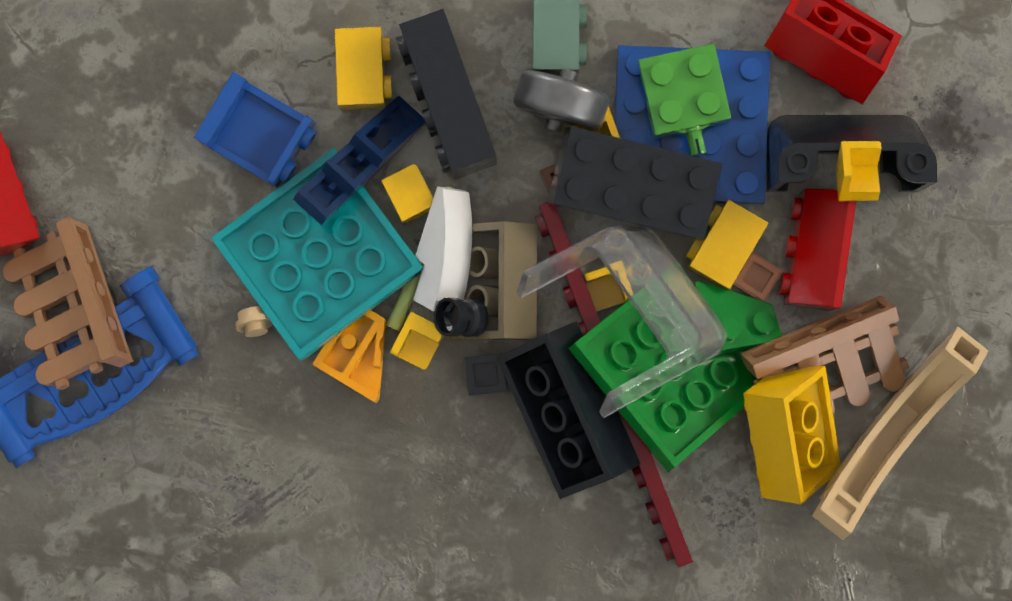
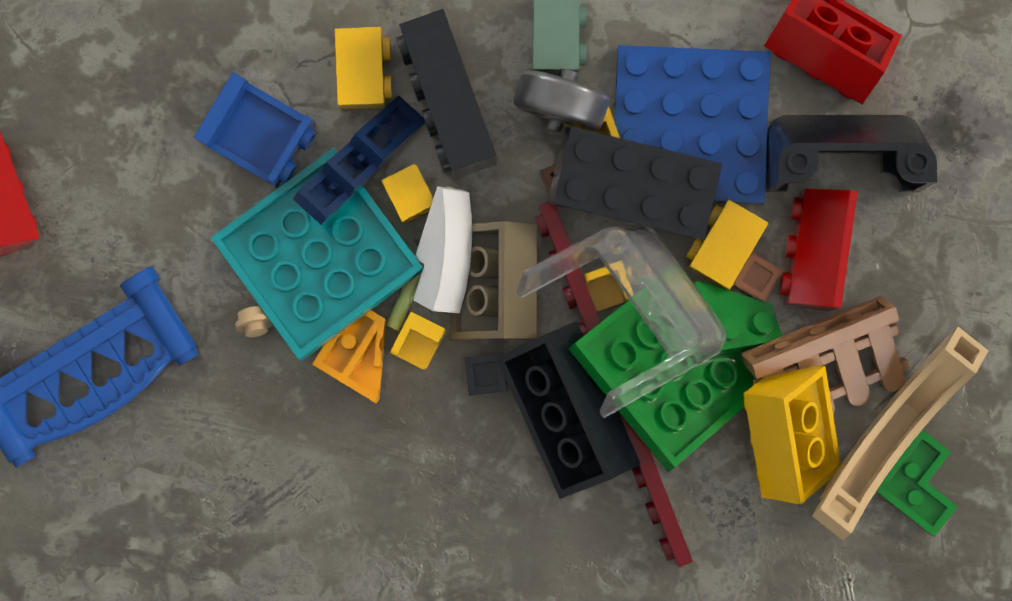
(93, 314): medium nougat fence -> none
(460, 317): black wheel -> none
(685, 94): bright green plate -> none
(858, 171): yellow panel -> none
(908, 484): none -> green plate

